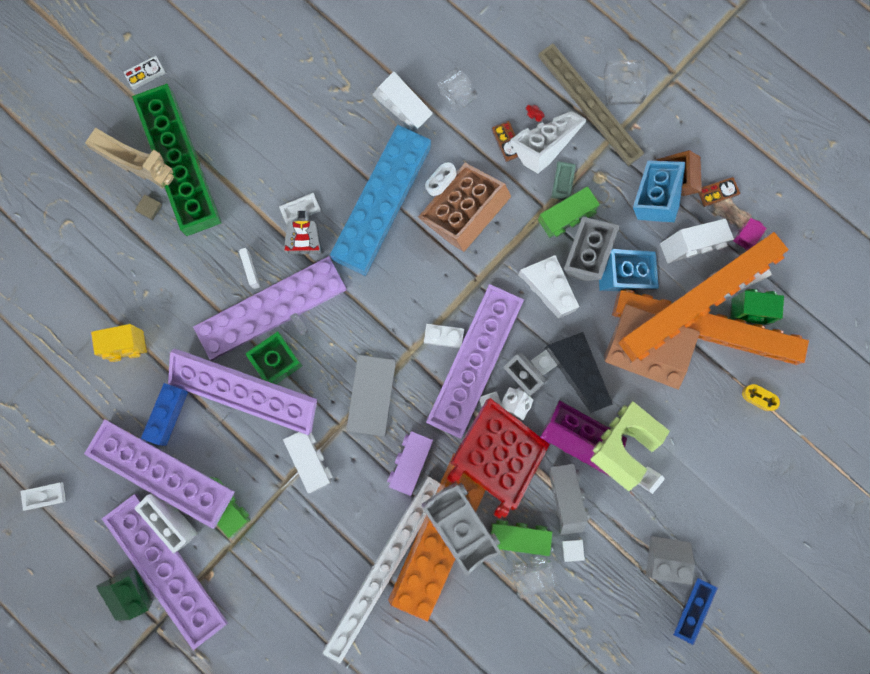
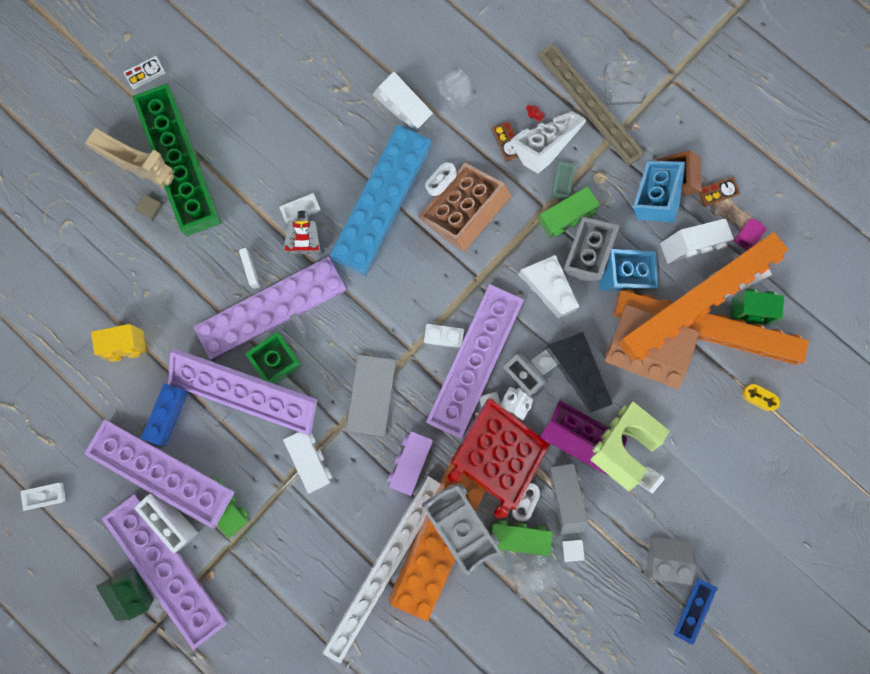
(527, 503): none -> white plate

